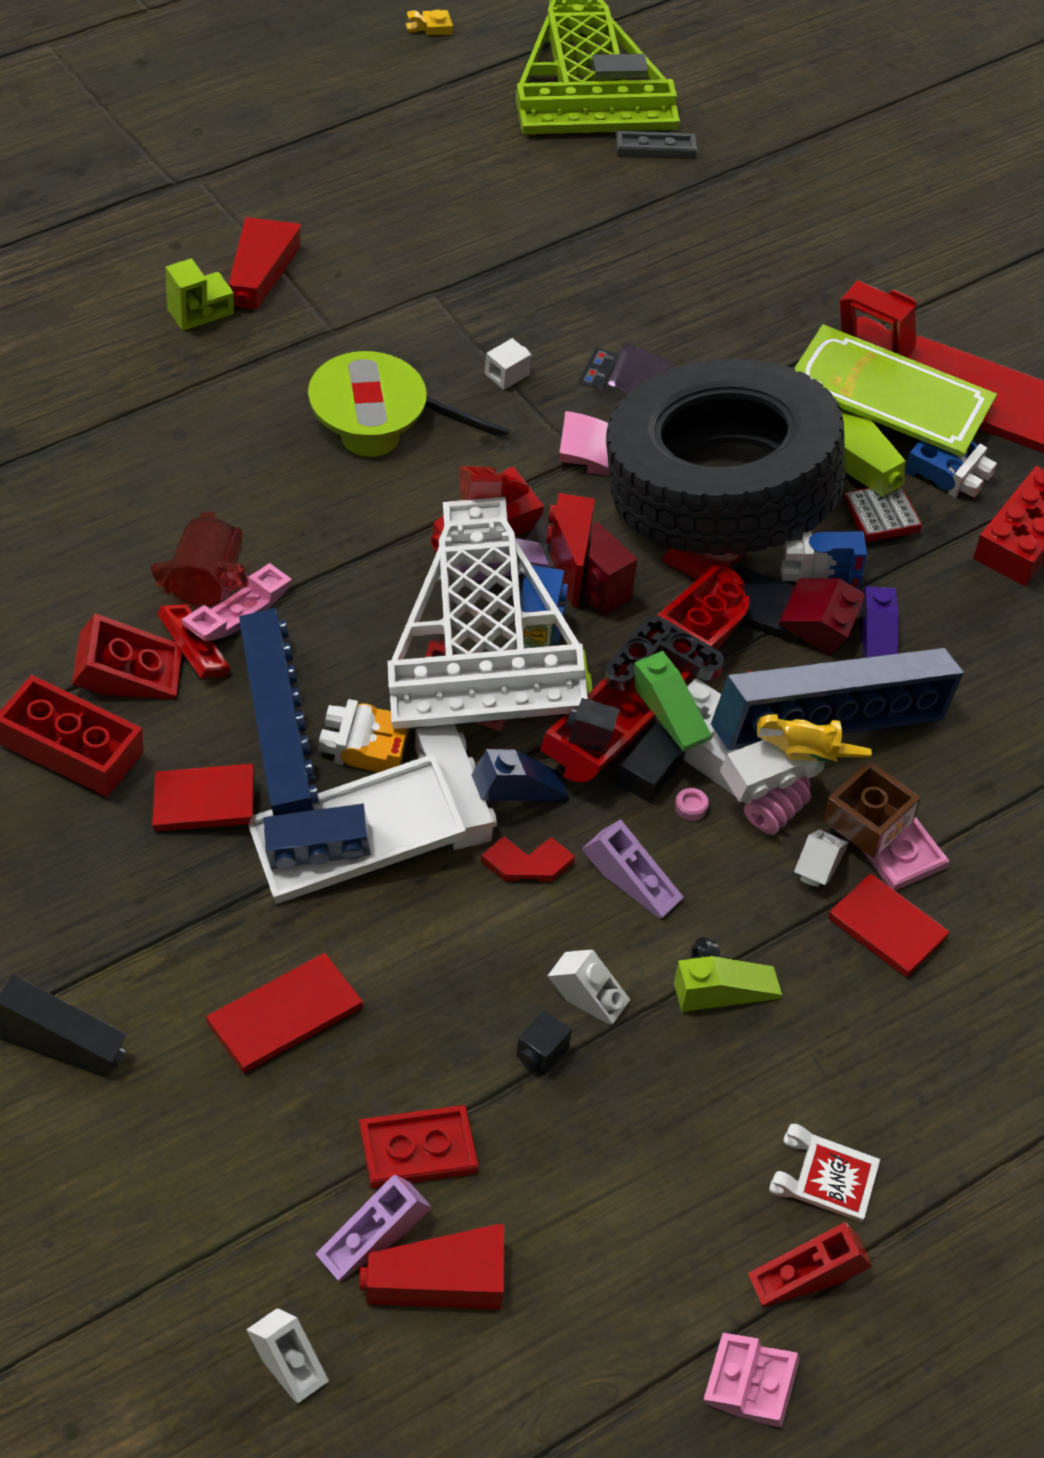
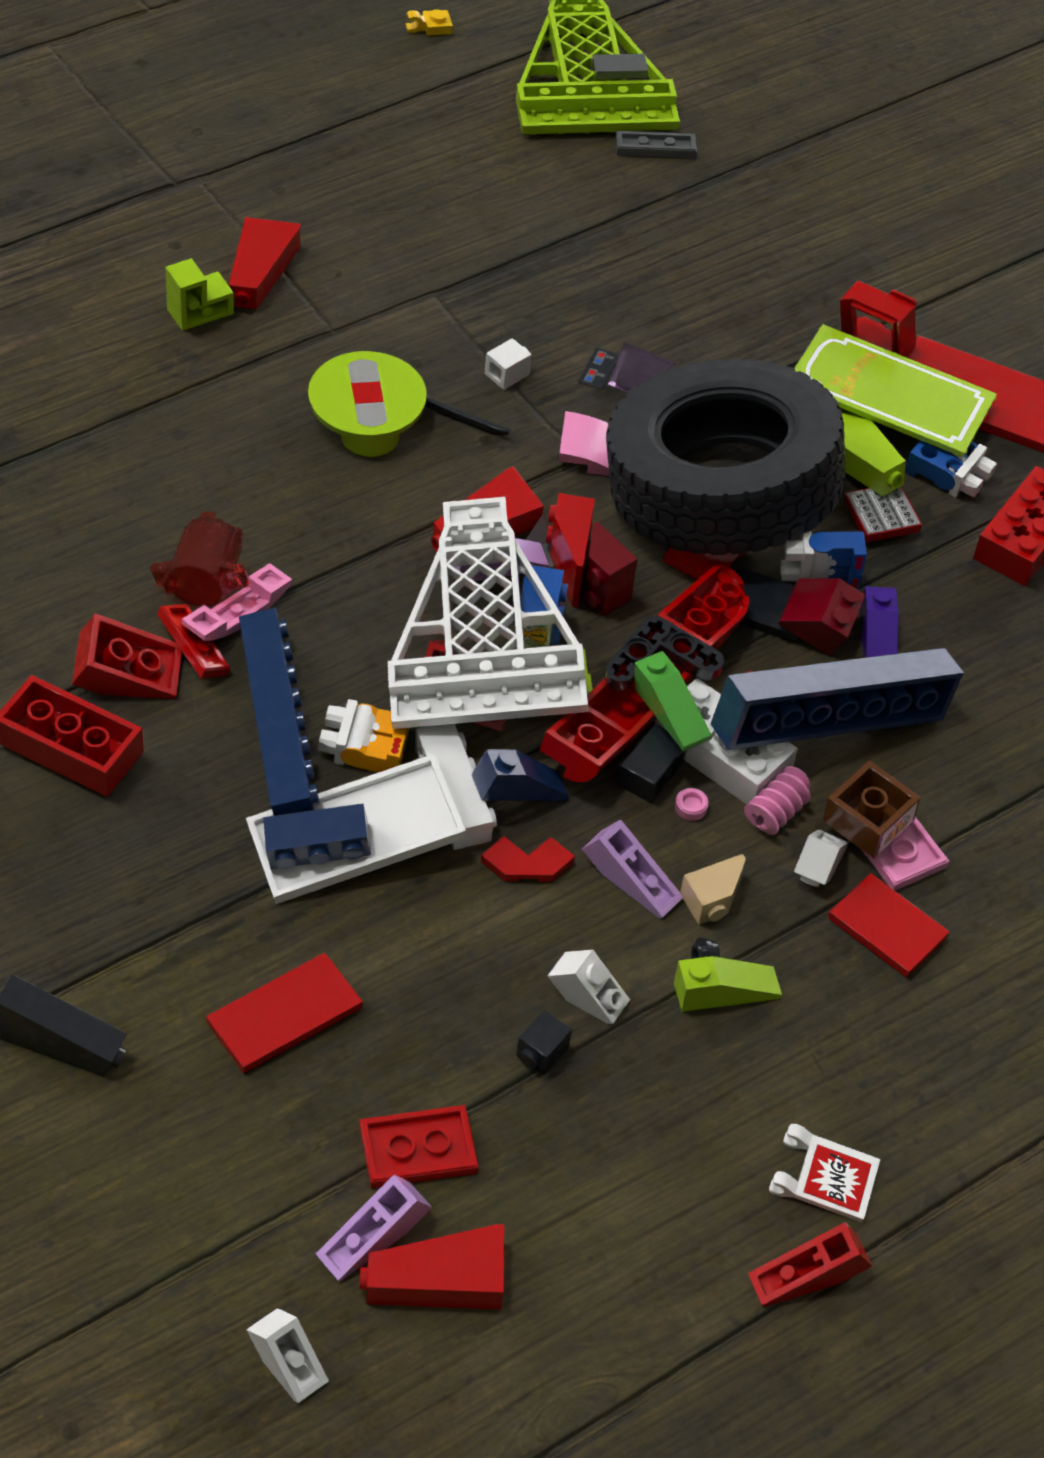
(204, 797): red tile -> none
(484, 482): red wedge -> none
(592, 725): black brick -> none
(712, 889): none -> tan slope
(751, 1380): bright pink slope -> none
(762, 768): white brick -> none
(806, 740): yellow animal -> none

